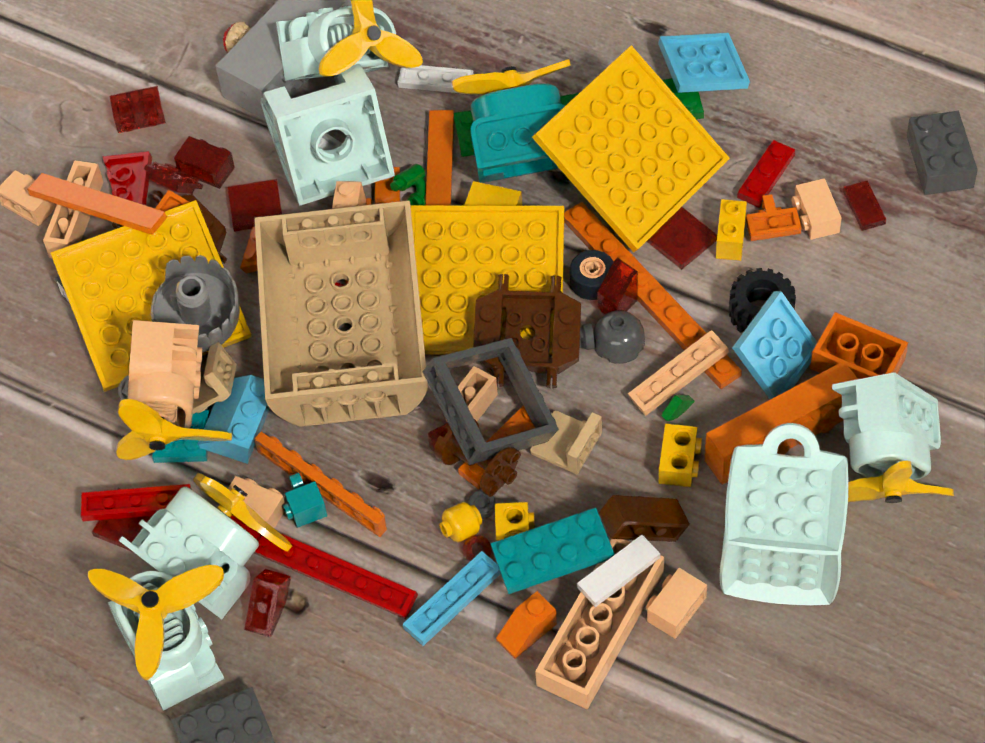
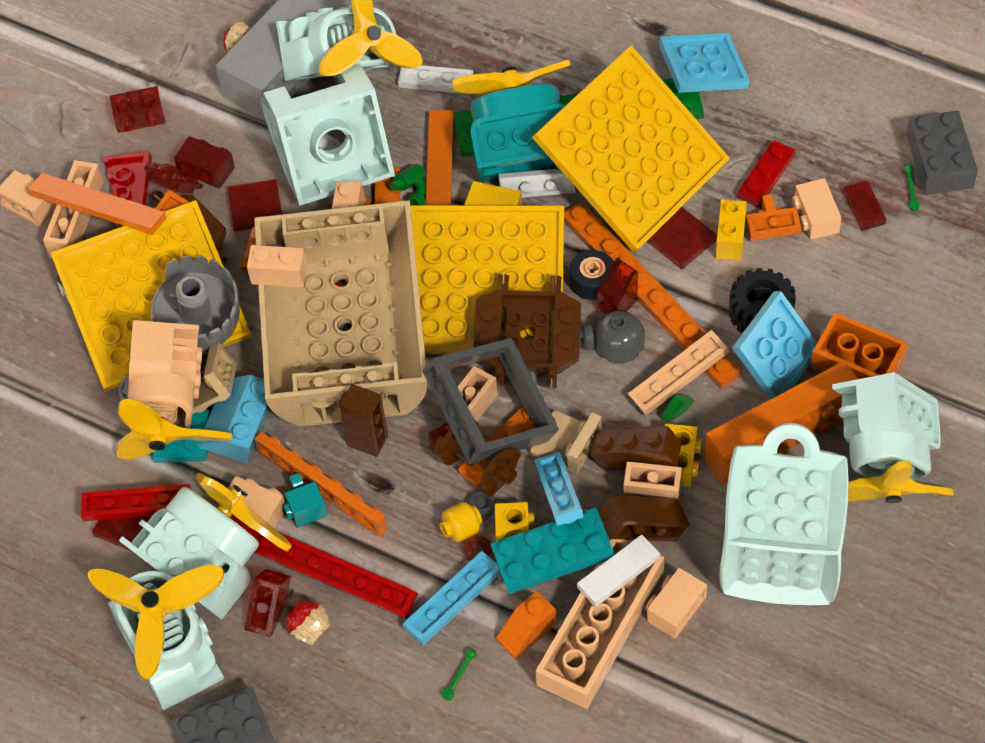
(277, 266): none -> light nougat brick
(307, 621): none -> tan piece
(363, 419): none -> reddish brown brick
(448, 692): none -> green hinge
(538, 182): none -> white tile
(558, 489): none -> medium azure plate
(638, 445): none -> reddish brown brick
(652, 480): none -> light nougat brick
(913, 205): none -> green hinge

